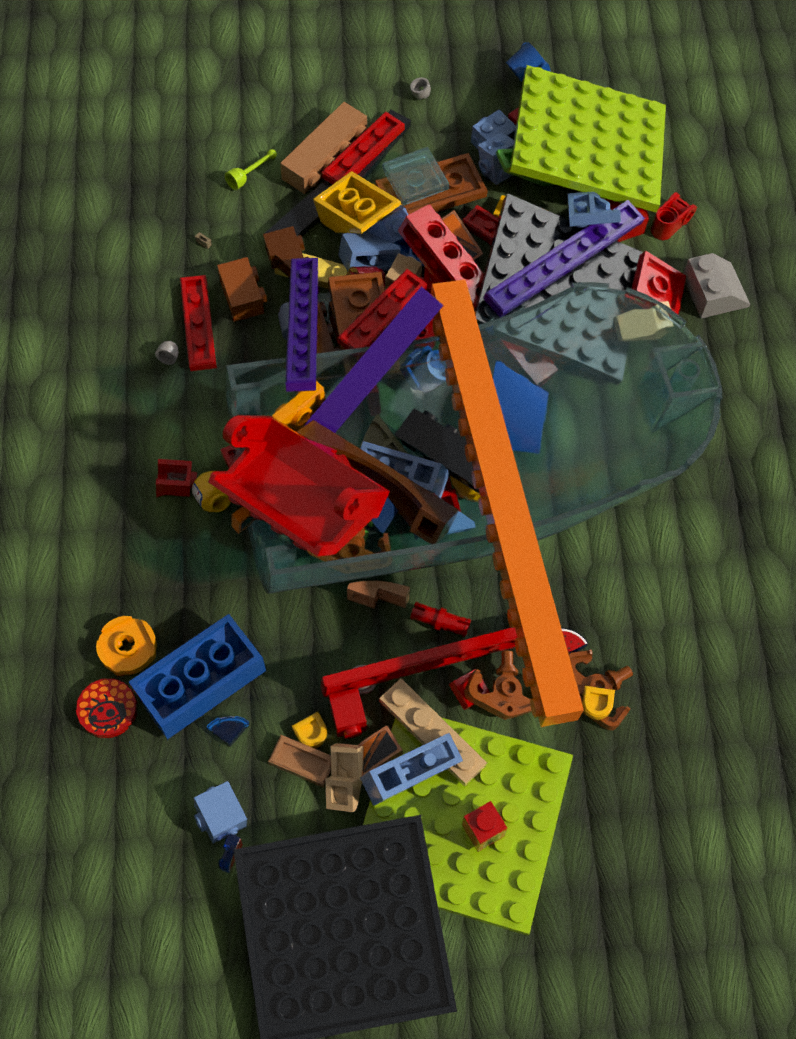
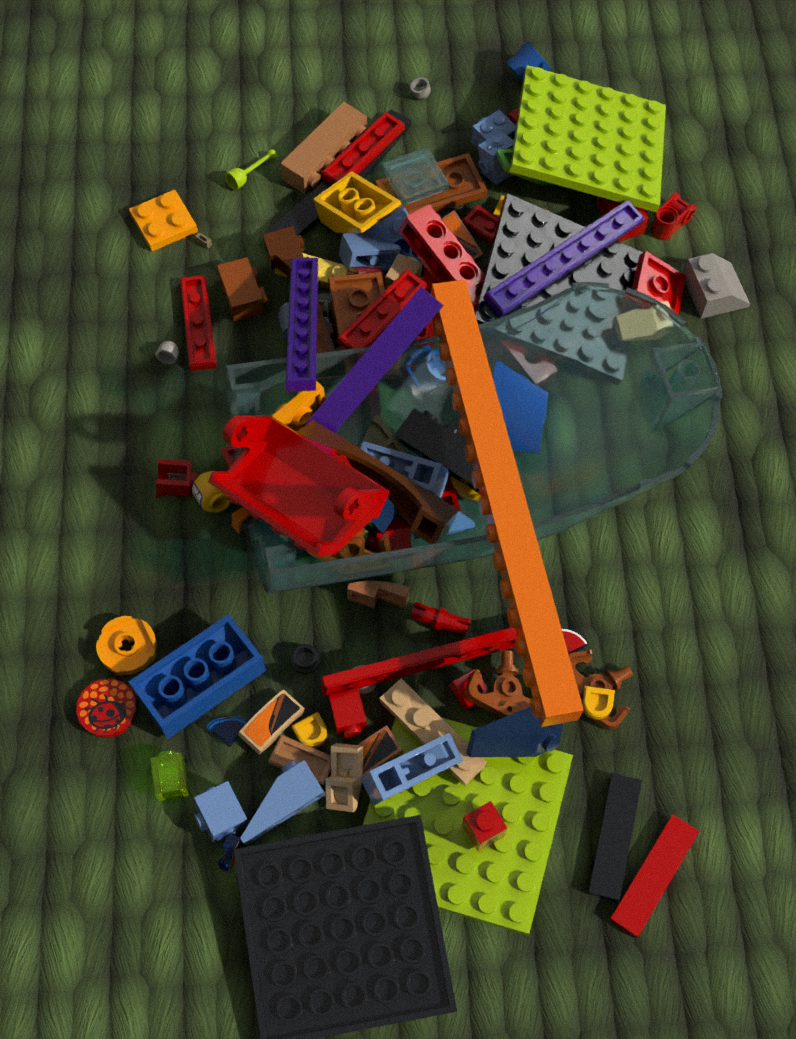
(163, 220): none -> light orange plate
(169, 775): none -> clear neon green brick
(270, 721): none -> slope
(288, 796): none -> medium blue slope
(305, 658): none -> black plate
(398, 535): none -> red brick
(514, 737): none -> dark blue slope
(590, 209): medium blue wing -> none
(614, 837): none -> black tile
(654, 876): none -> red tile

